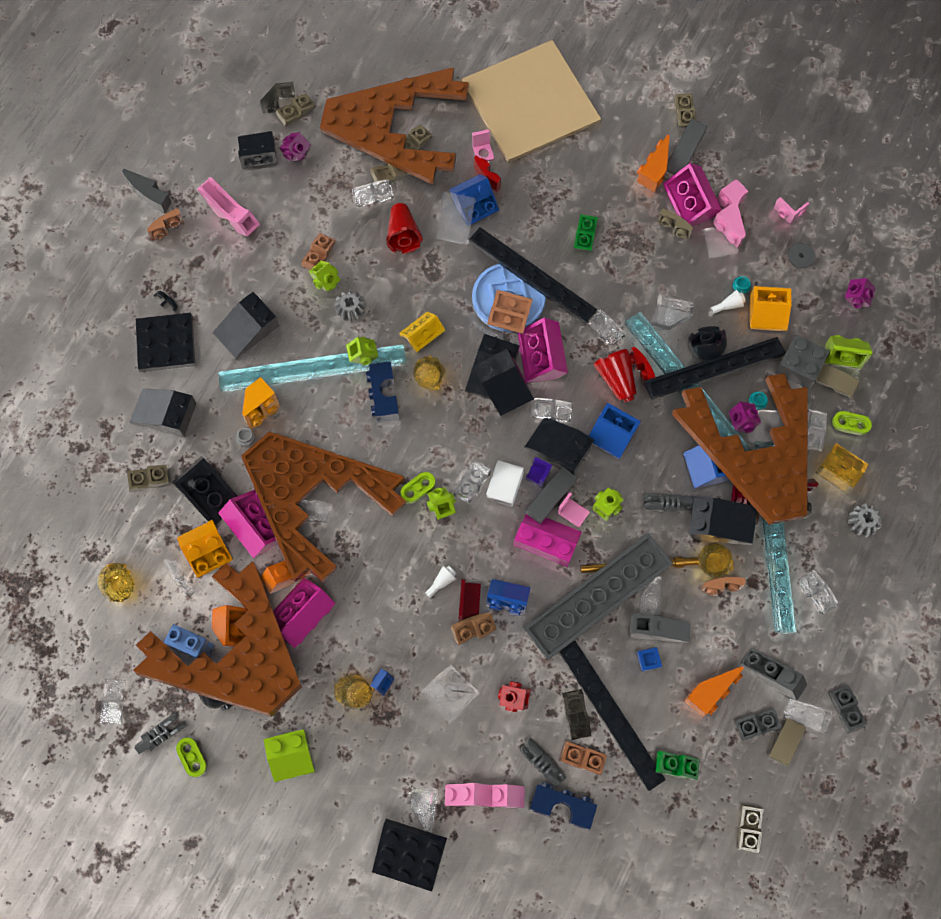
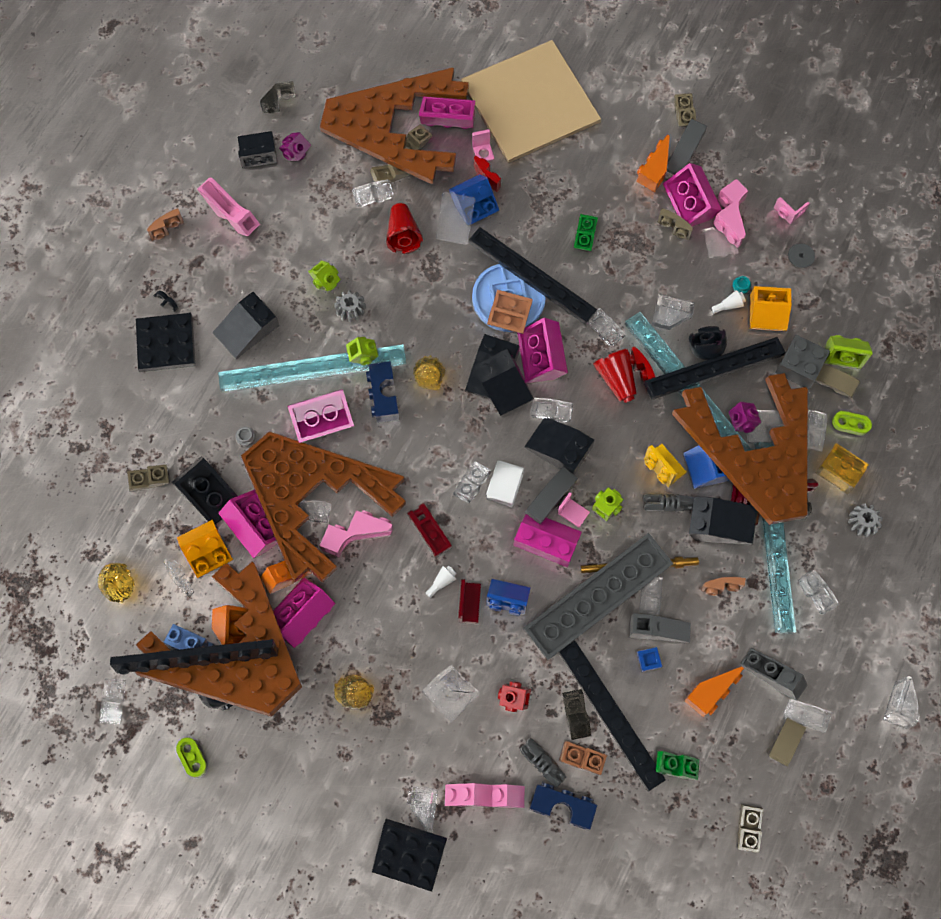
(148, 191): dark grey slope -> none
(159, 734): dark grey hinge -> none
(164, 411): slope -> none
(194, 656): none -> black plate
(259, 403): light orange slope -> none
(289, 755): lime slope -> none
(296, 110): dark tan slope -> none
(319, 251): nougat slope -> none
(320, 415): none -> slope
(361, 527): none -> bright pink arch
(382, 682): blue plate -> none
(416, 487): lime plate -> none
(423, 331): yellow panel -> none
(430, 530): none -> dark red plate
(441, 502): lime brick -> none
(447, 112): none -> dark pink slope
(477, 625): medium nougat slope -> none
(539, 472): dark purple panel -> none
(614, 430): blue slope -> none
(664, 465): none -> yellow bracket
(715, 560): clear yellow hair -> none
(758, 724): dark grey slope -> none
(759, 399): teal plate -> none
(847, 709): dark grey slope -> none
(860, 293): magenta brick -> none
(903, 704): none -> clear slope

